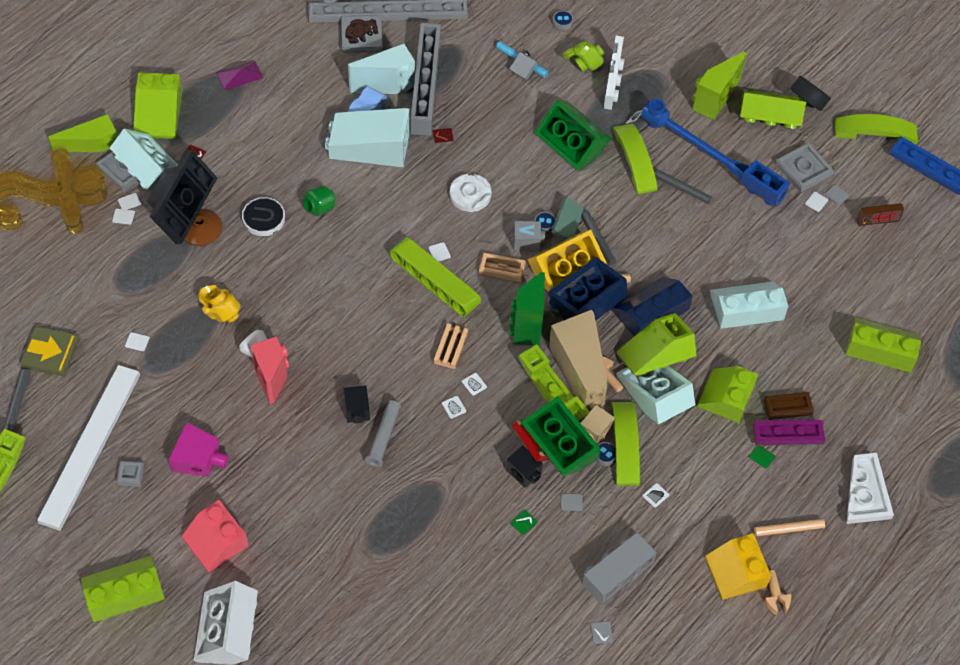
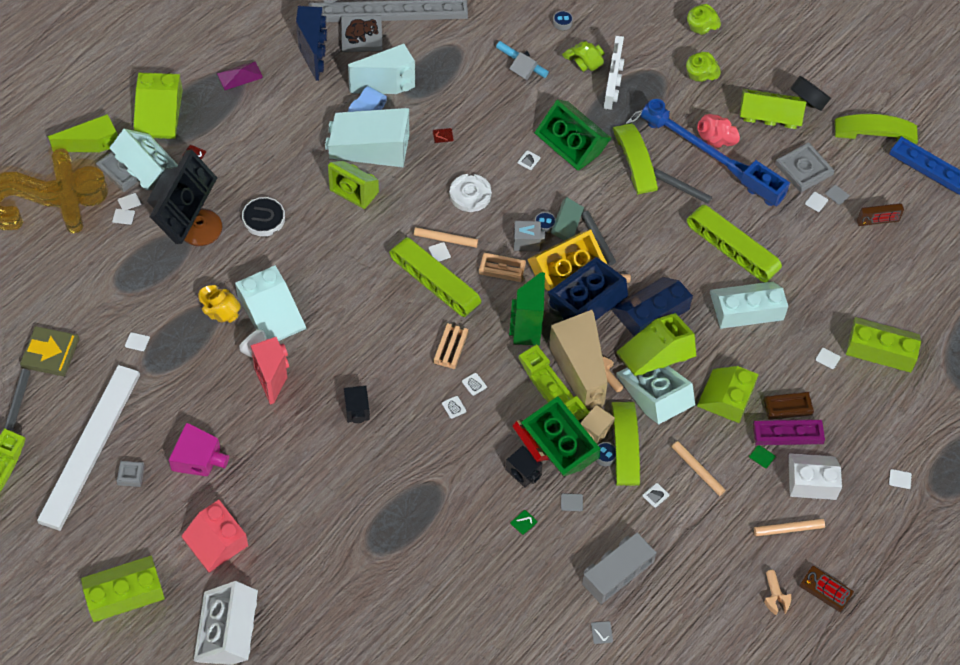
(270, 304): none -> light aqua slope
(311, 37): none -> dark blue slope
(319, 200): green head -> none
(352, 183): none -> lime slope
(383, 434): light grey pin -> none
(425, 79): light grey brick -> none
(446, 237): none -> light nougat bar
(528, 160): none -> white sticker
(698, 468): none -> light nougat bar
(702, 67): none -> lime head
(703, 19): none -> lime head
(717, 131): none -> coral head
(718, 85): lime slope -> none
(734, 243): none -> lime beam
(738, 567): yellow slope -> none
(814, 476): none -> white slope
(826, 589): none -> tile
(828, 358): none -> white sticker
(867, 491): white wing -> none
(900, 479): none -> white sticker

